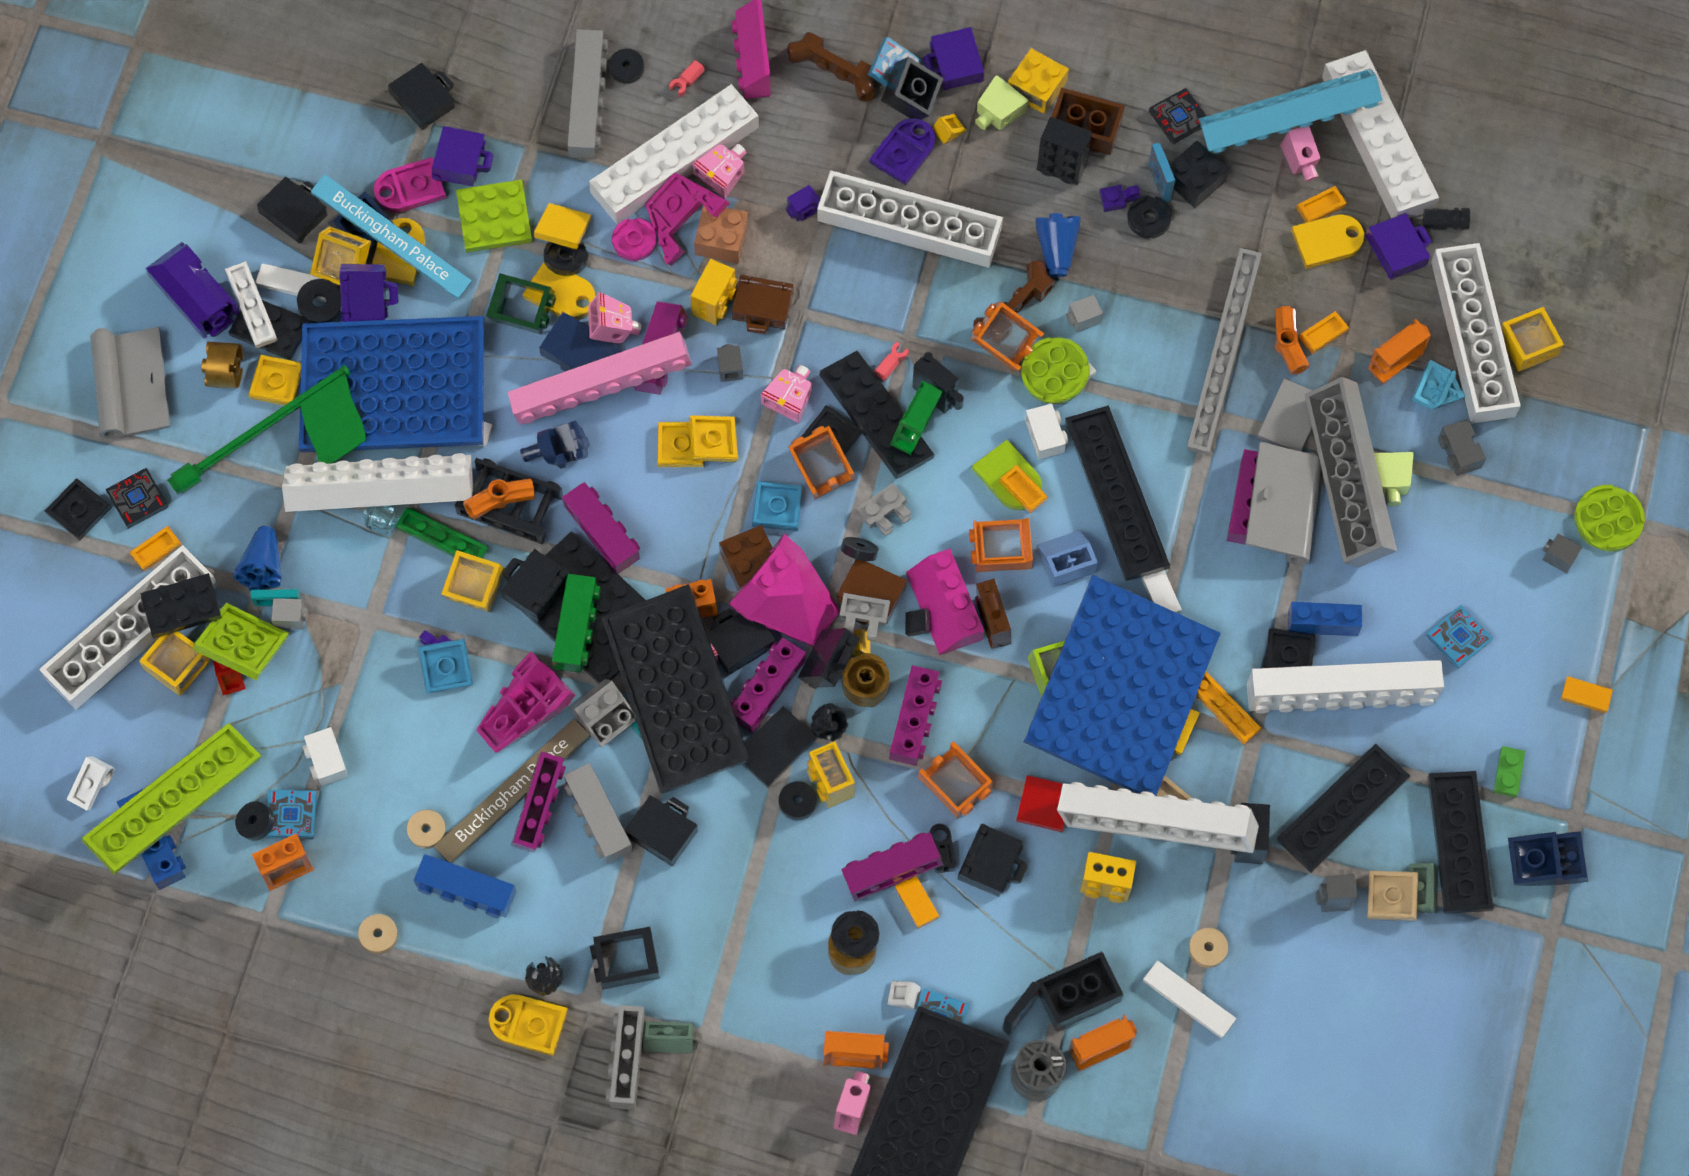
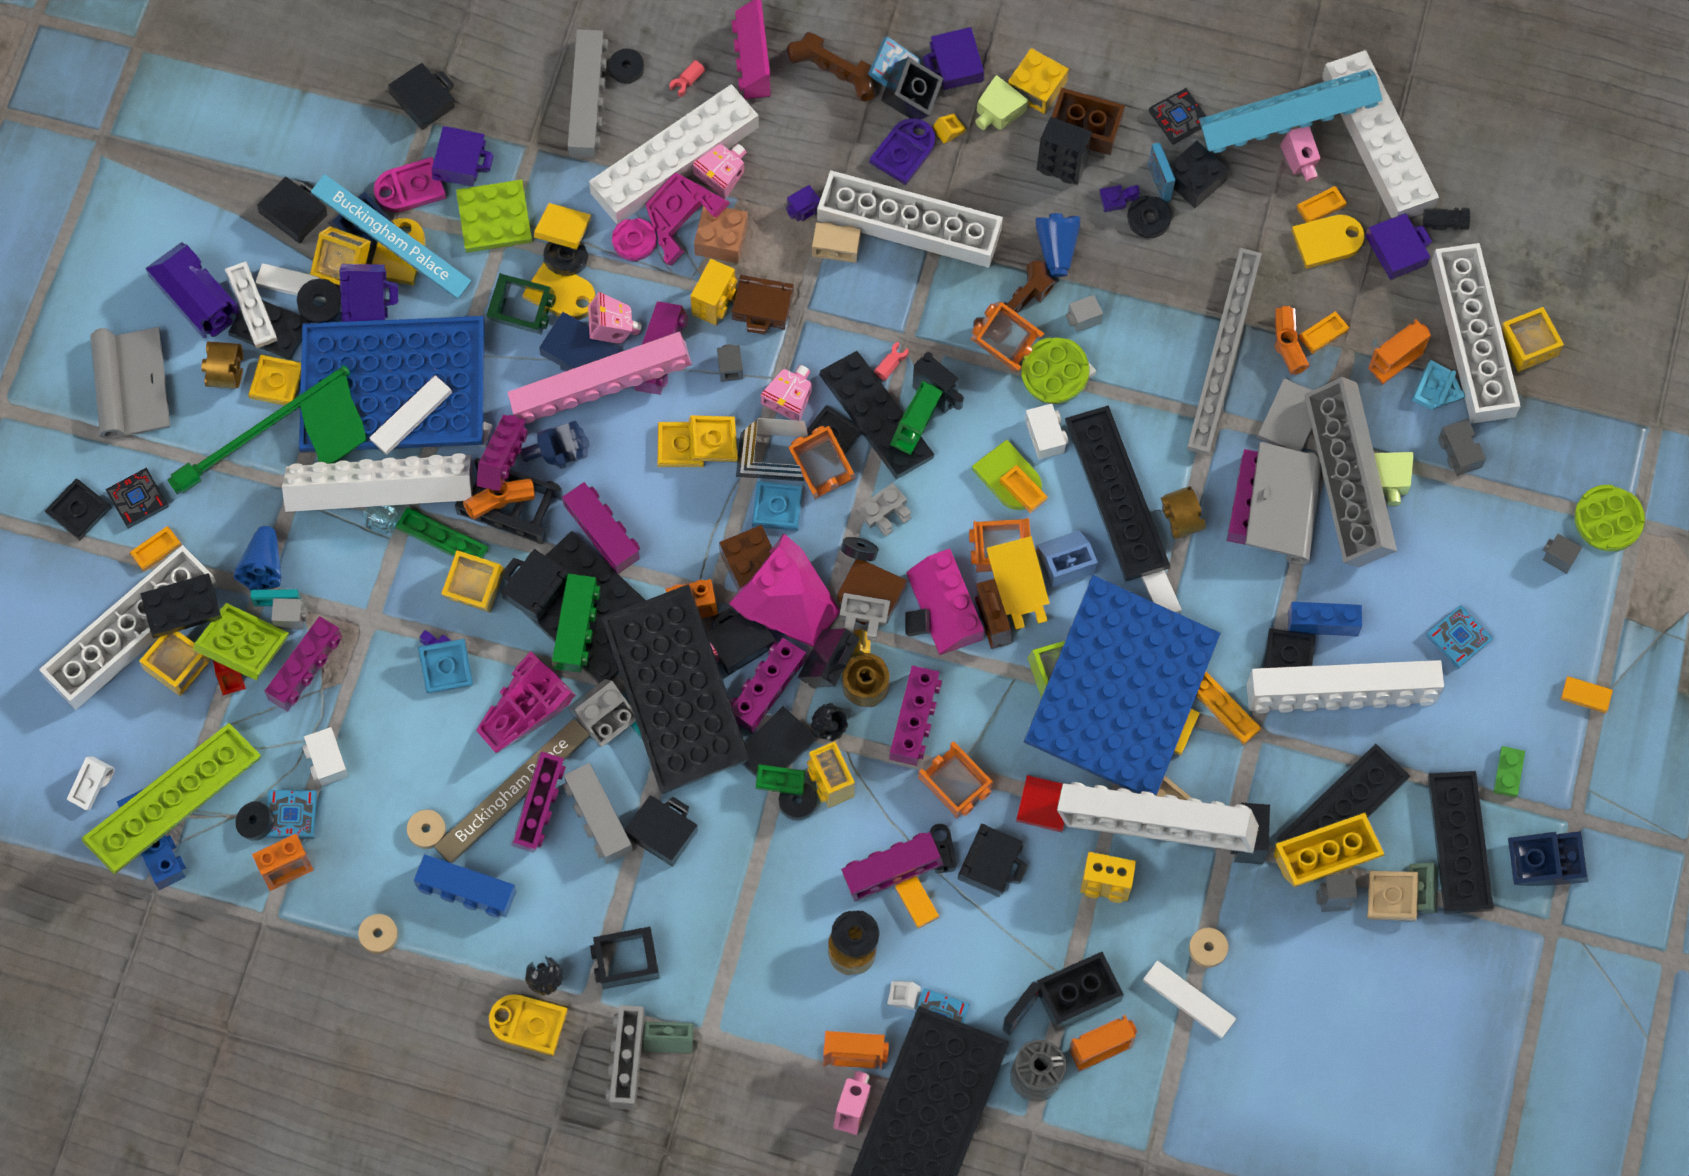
(303, 664): none -> magenta brick
(410, 415): none -> white tile
(501, 452): none -> magenta brick
(745, 464): none -> sticker
(780, 779): none -> green plate
(836, 242): none -> tan brick
(1019, 579): none -> yellow tile
(1183, 512): none -> pearl gold brick
(1327, 850): none -> yellow slope

